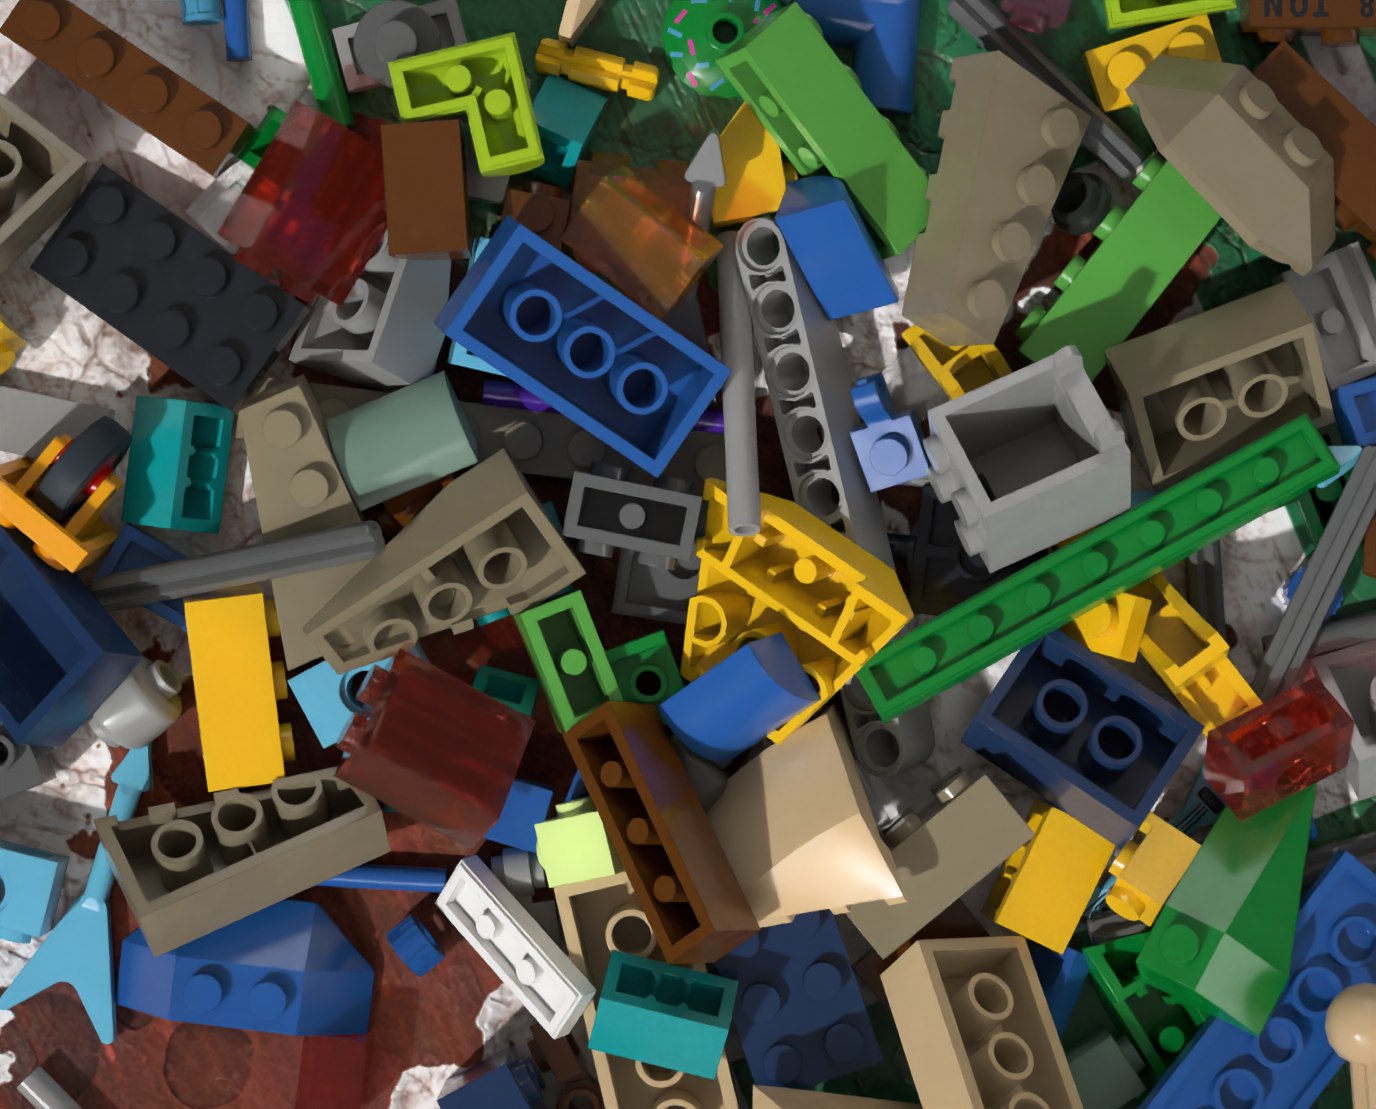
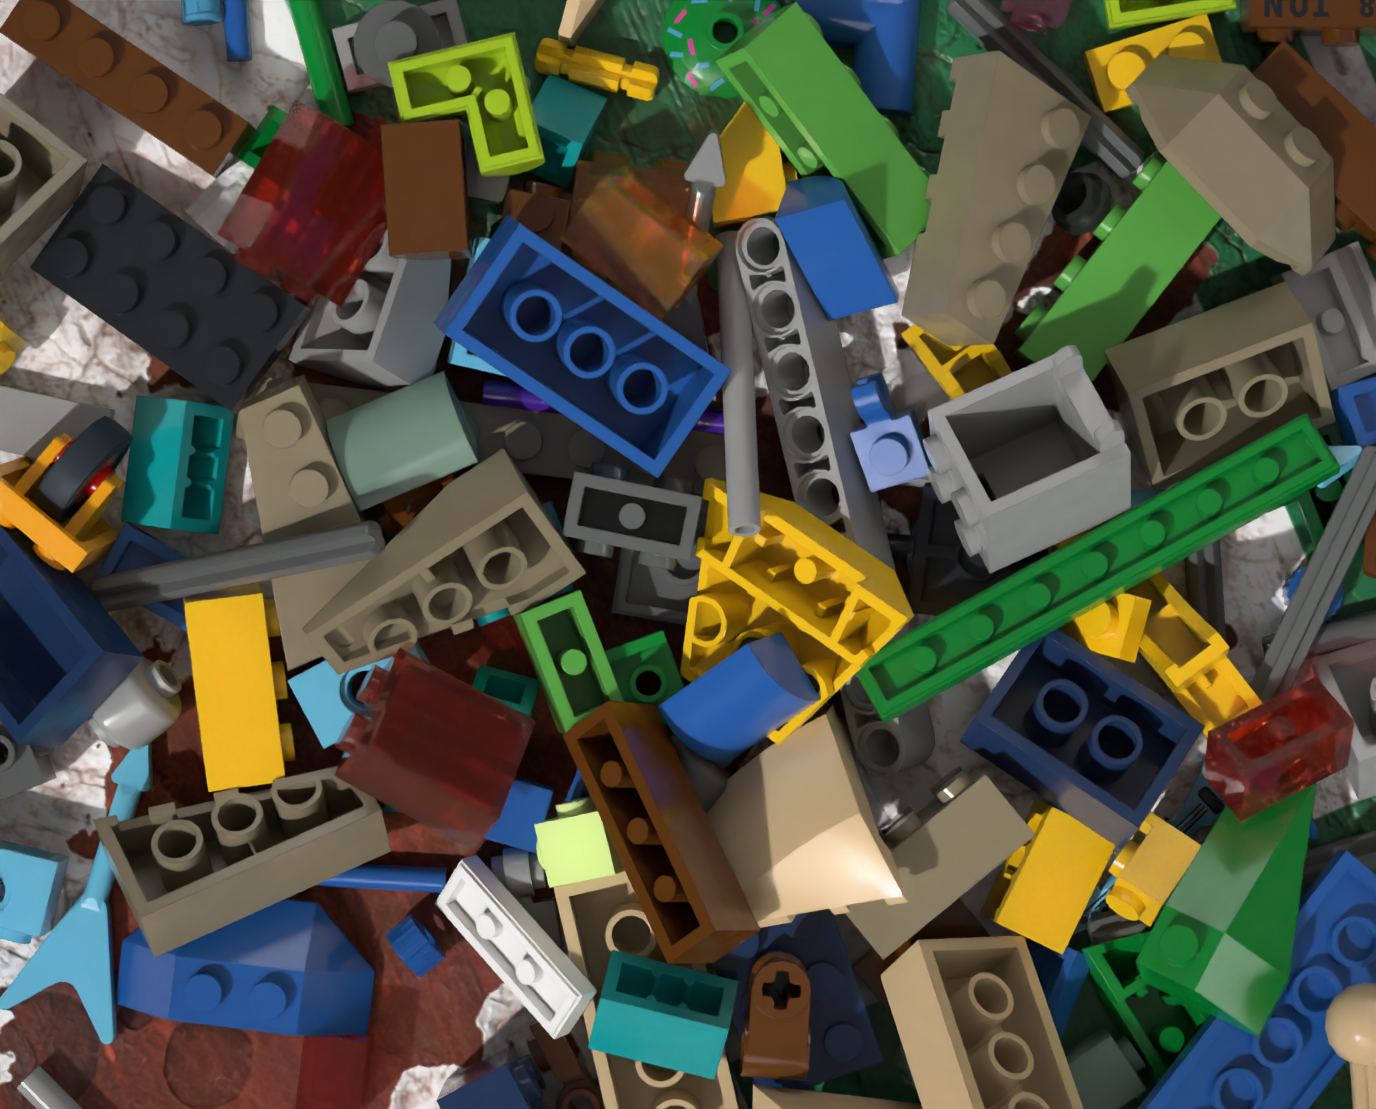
(777, 1029): none -> reddish brown piece

